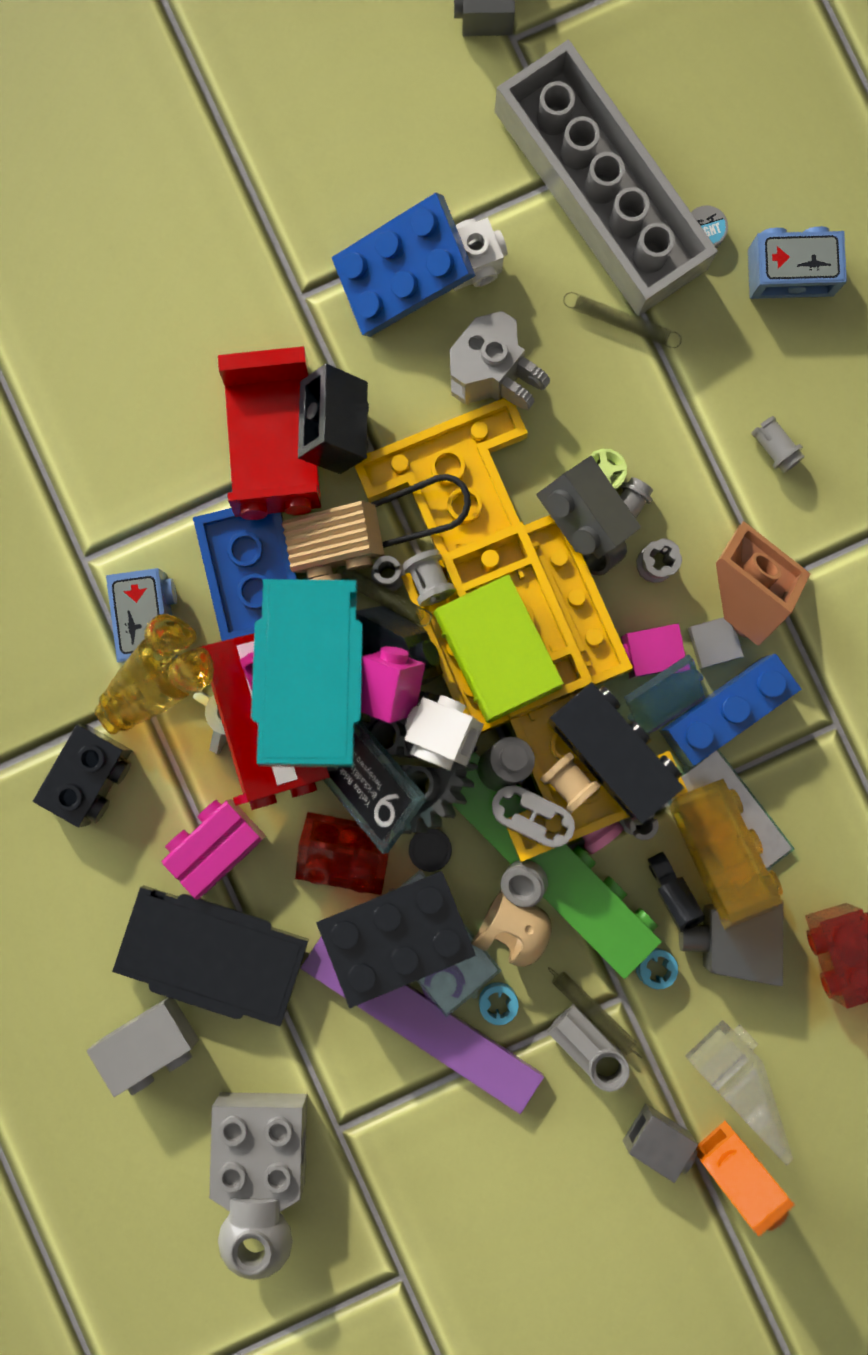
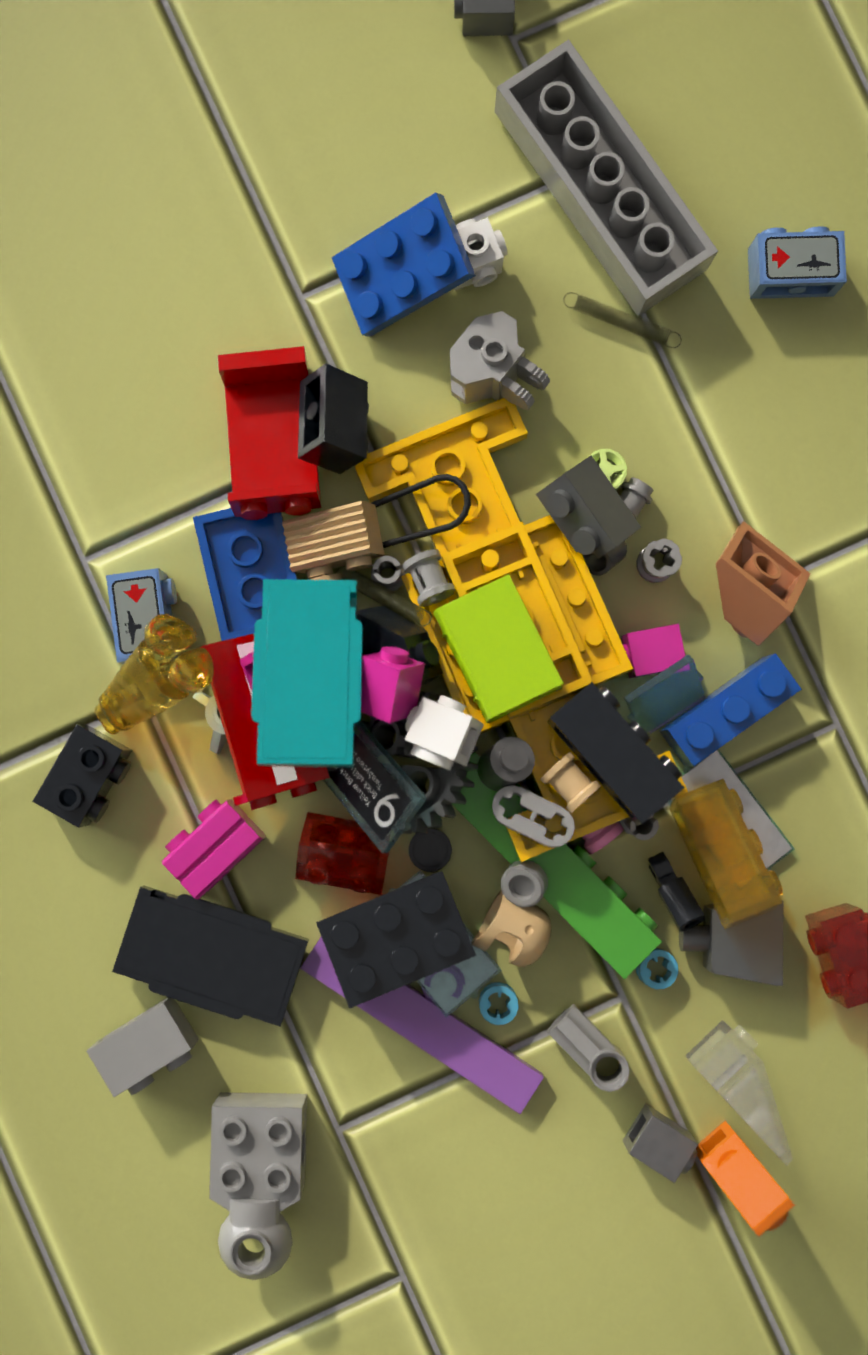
(622, 1039): olive piece -> none
(712, 222): tile -> none
(715, 642): light grey tile -> none
(778, 445): light grey pin -> none

